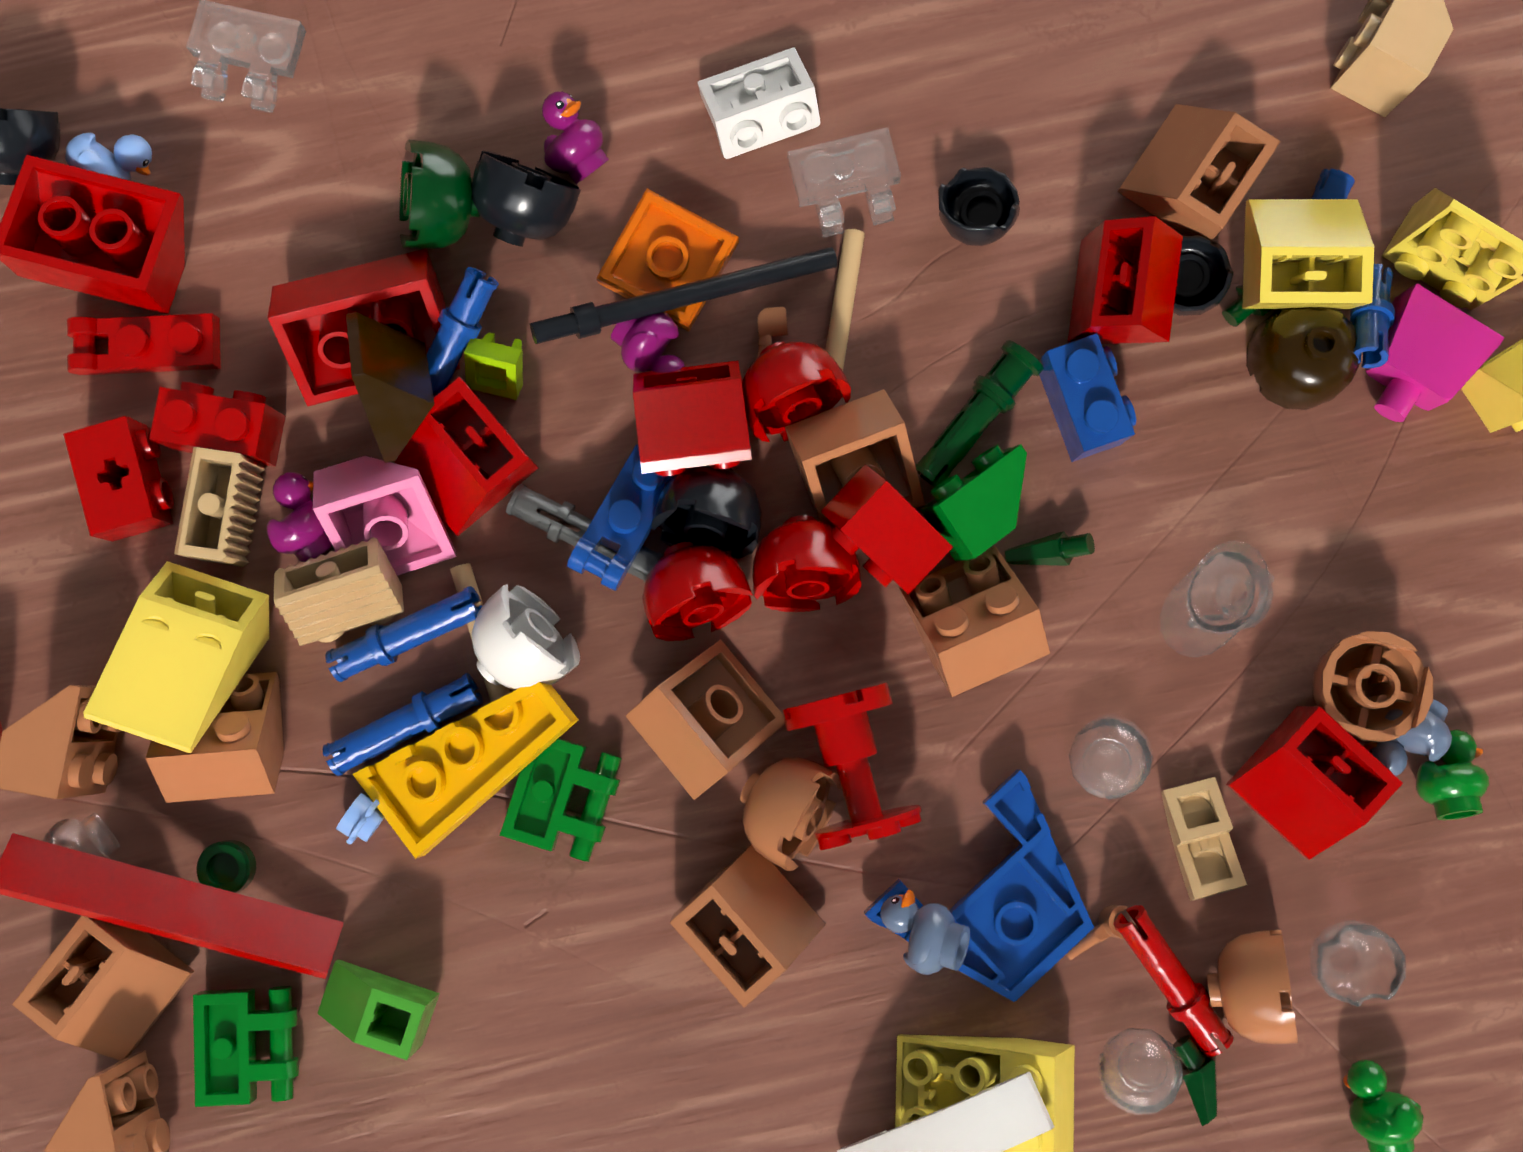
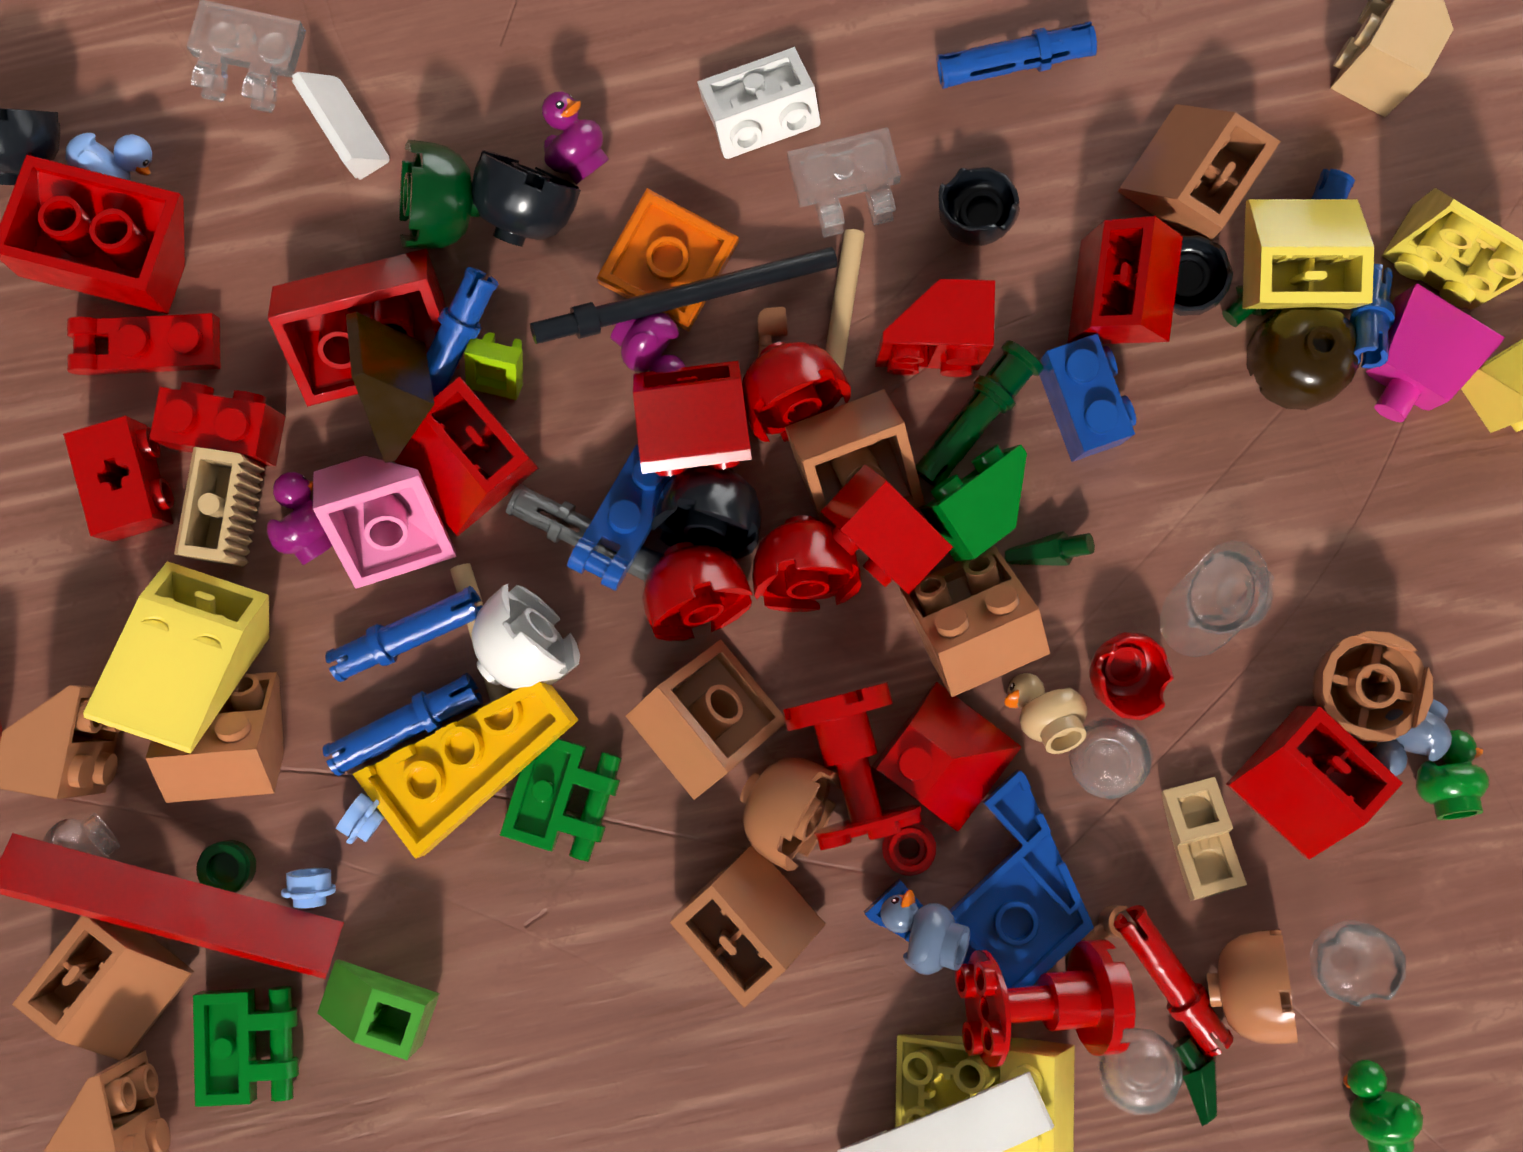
(308, 887): none -> light blue plate
(338, 592): tan brick -> none
(342, 122): none -> white slope
(920, 861): none -> red plate
(942, 330): none -> red slope
(947, 756): none -> red slope
(1028, 52): none -> blue pin
(1048, 717): none -> tan animal
(1089, 997): none -> red piece
(1131, 675): none -> red hair

